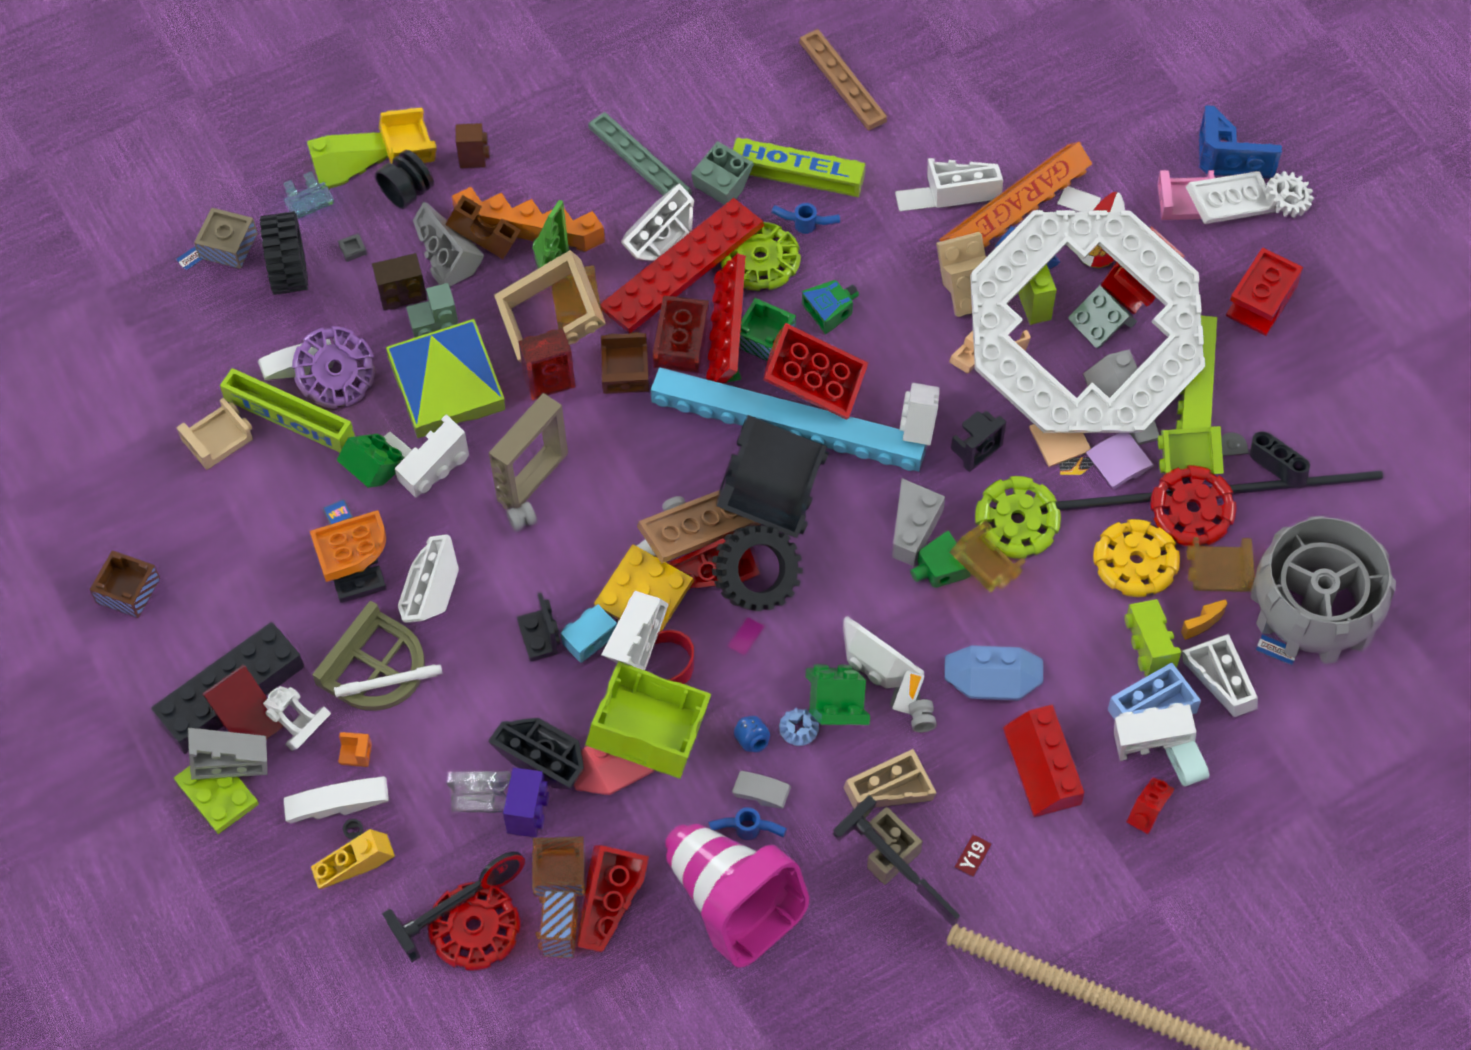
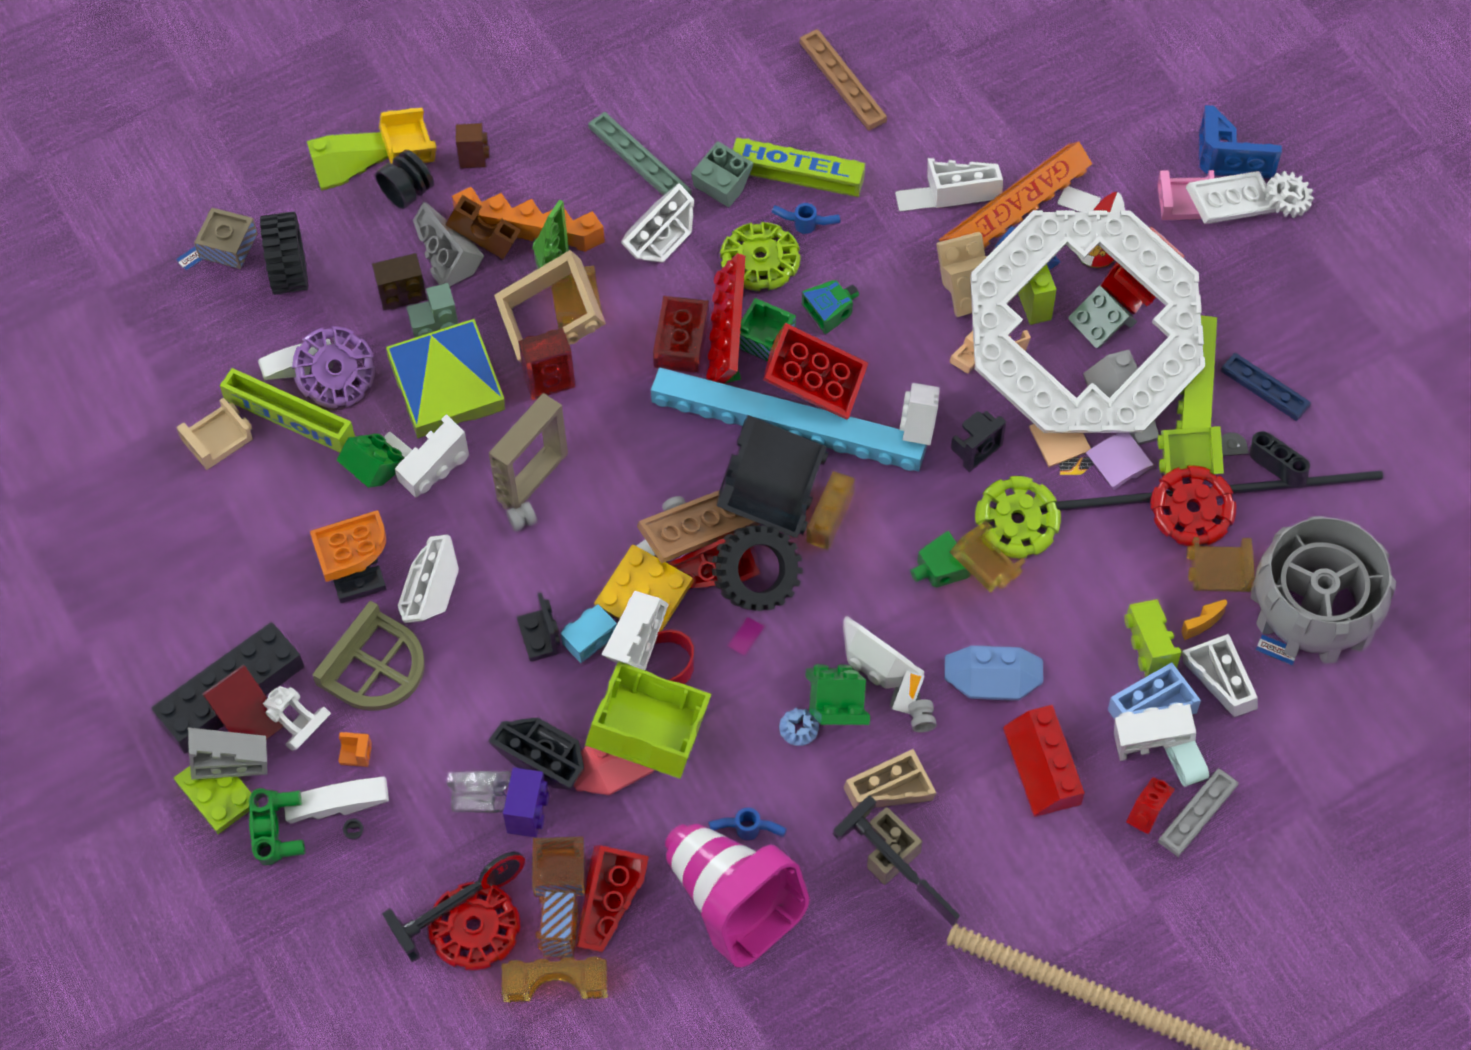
(125, 584): reddish brown container -> none
(265, 825): none -> green piece
(308, 200): clear light blue plate -> none
(337, 512): blue tile -> none
(352, 247): dark grey tile -> none
(353, 859): yellow slope -> none
(358, 687): white piece -> none
(523, 979): none -> clear yellow arch
(624, 363): reddish brown panel -> none
(682, 265): red plate -> none
(752, 734): blue head -> none
(761, 788): light grey slope -> none
(830, 510): none -> clear yellow brick
(916, 519): light grey wedge -> none
(973, 855): dark red sticker -> none
(1136, 545): yellow plate -> none
(1198, 812): none -> light grey tile
(1264, 291): red torso -> none
(1265, 386): none -> dark blue tile

